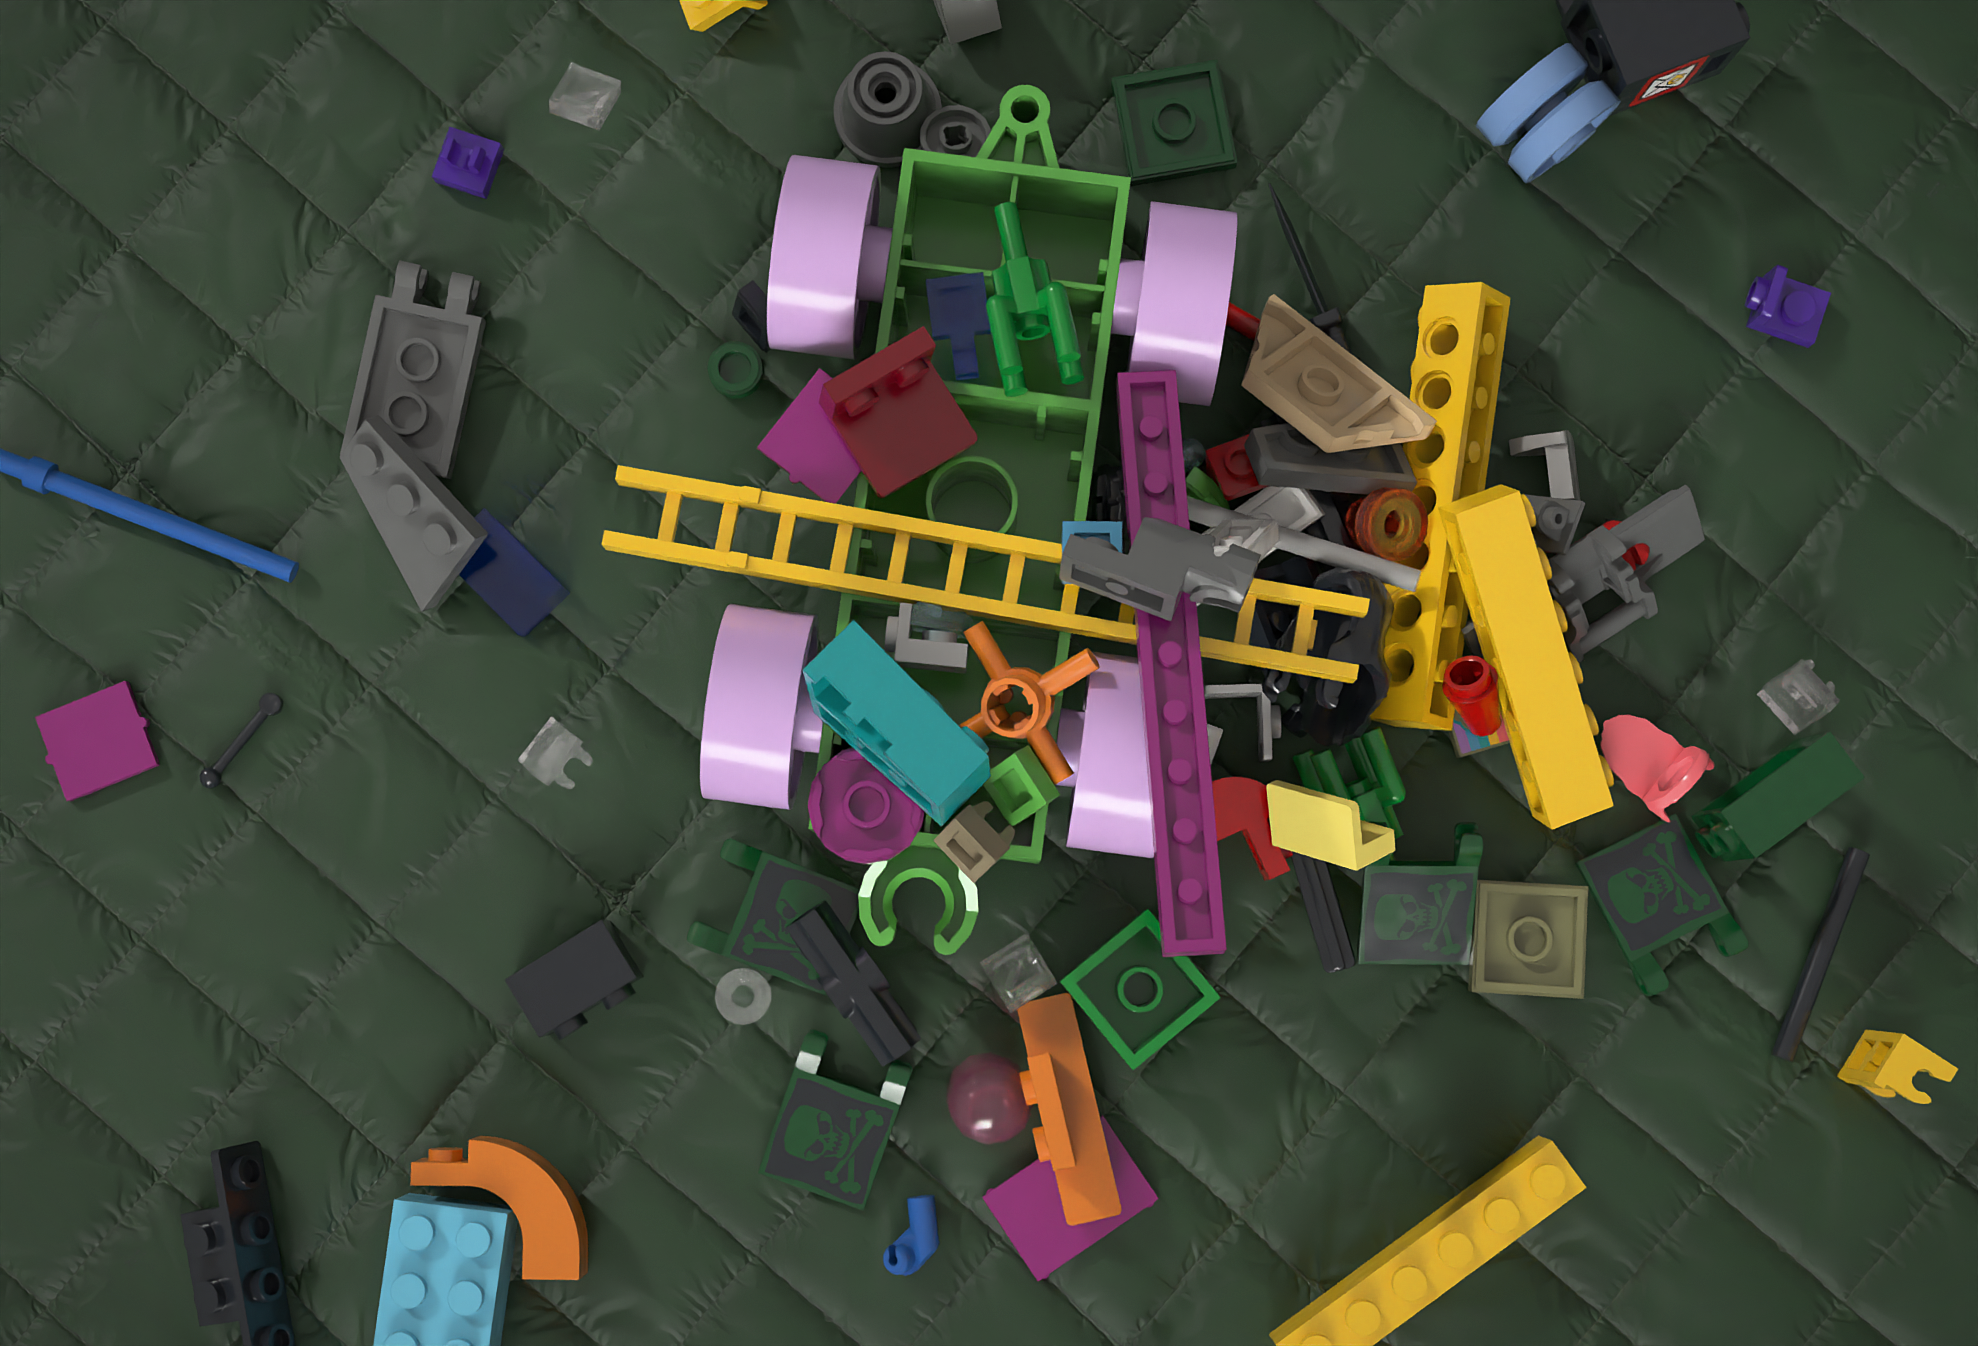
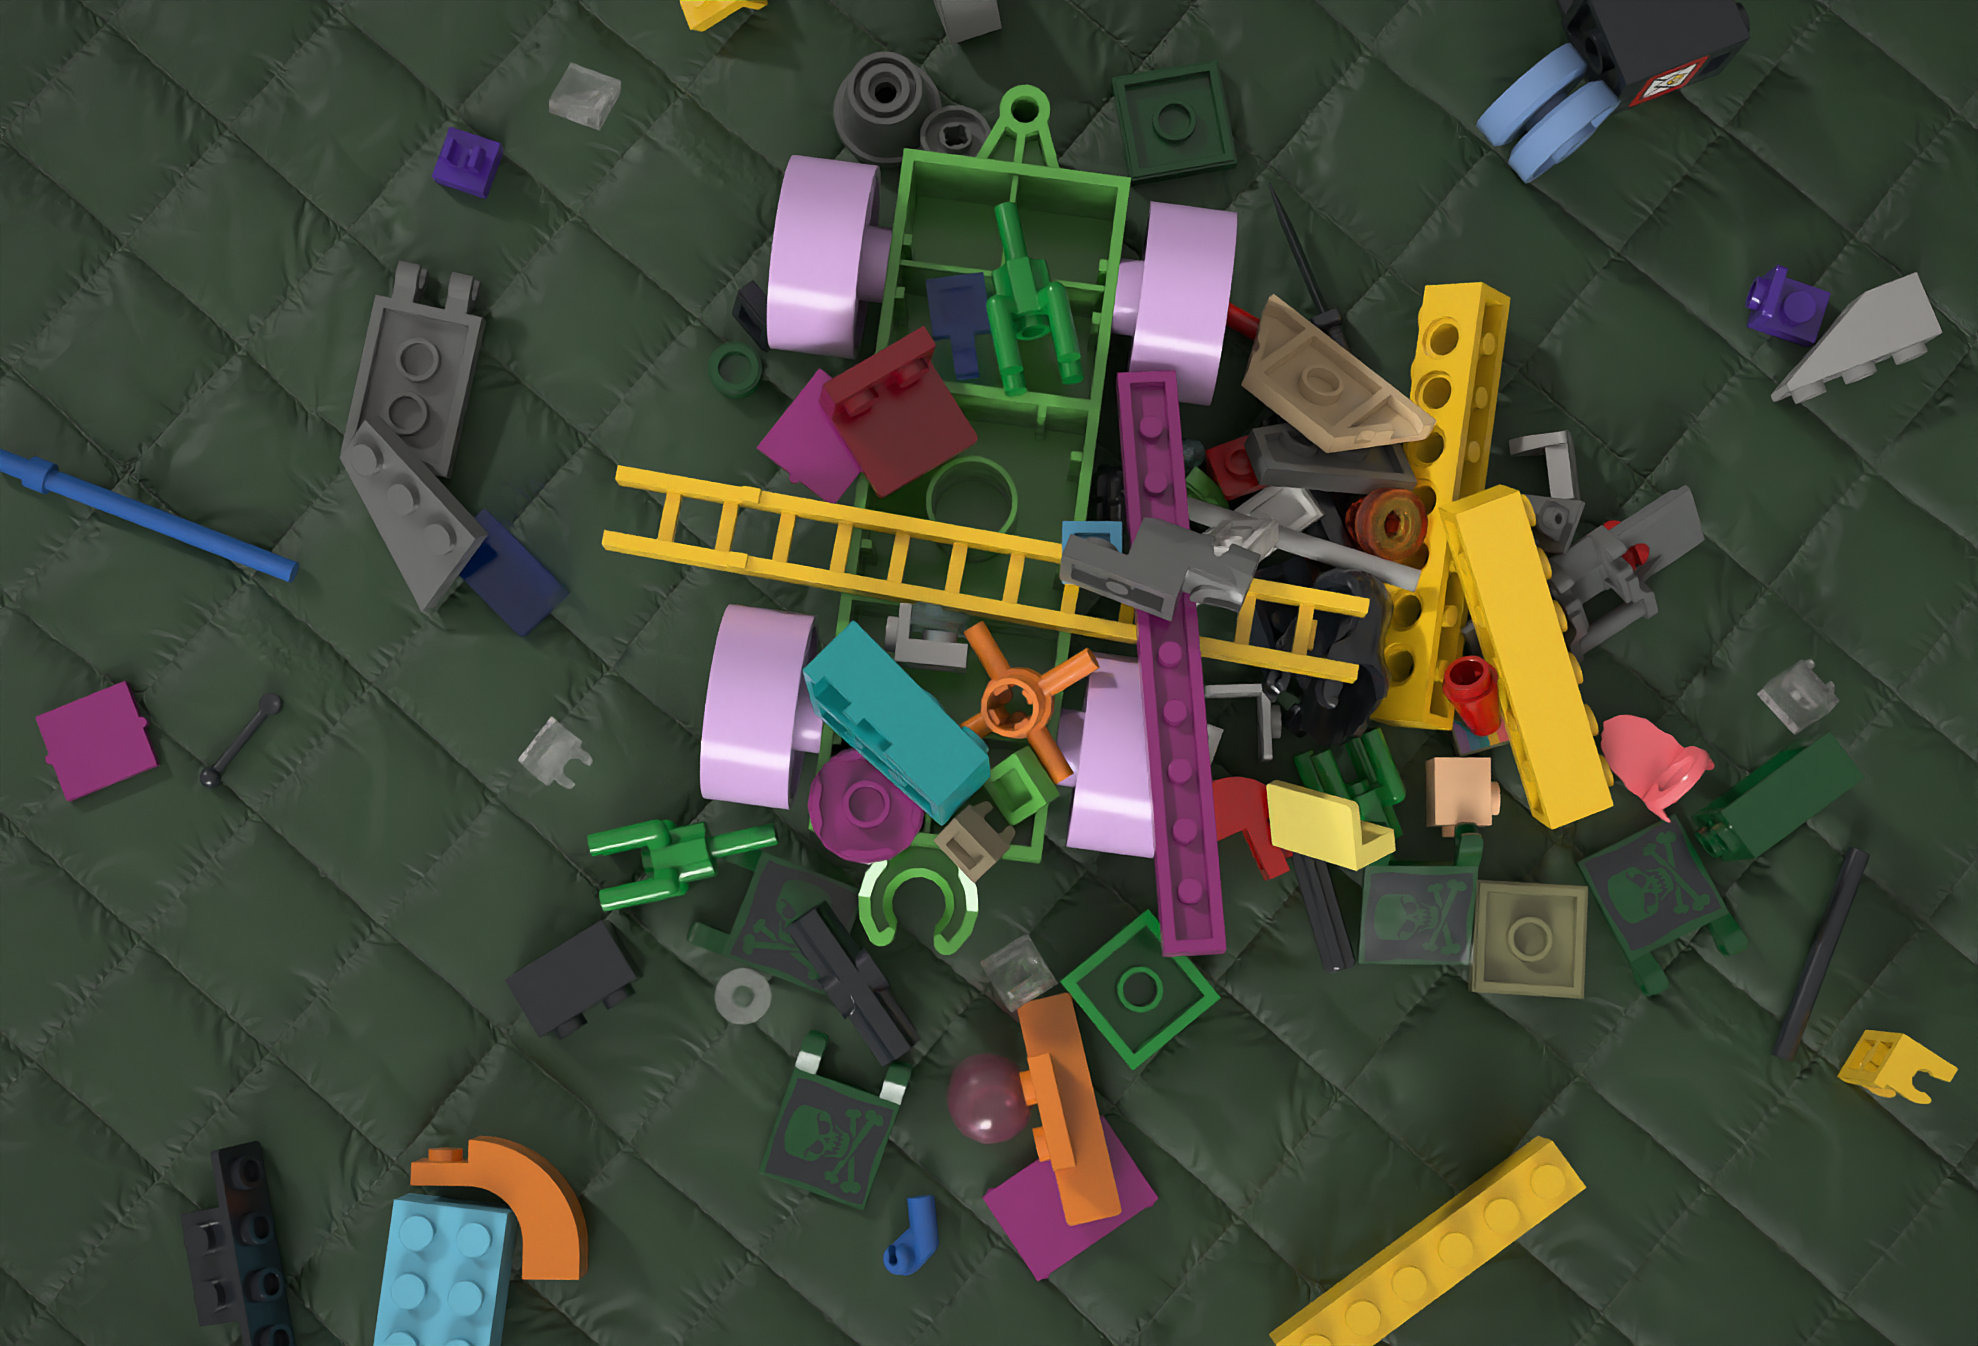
(671, 856): none -> green plant
(1460, 792): none -> light nougat brick
(1875, 326): none -> light grey slope

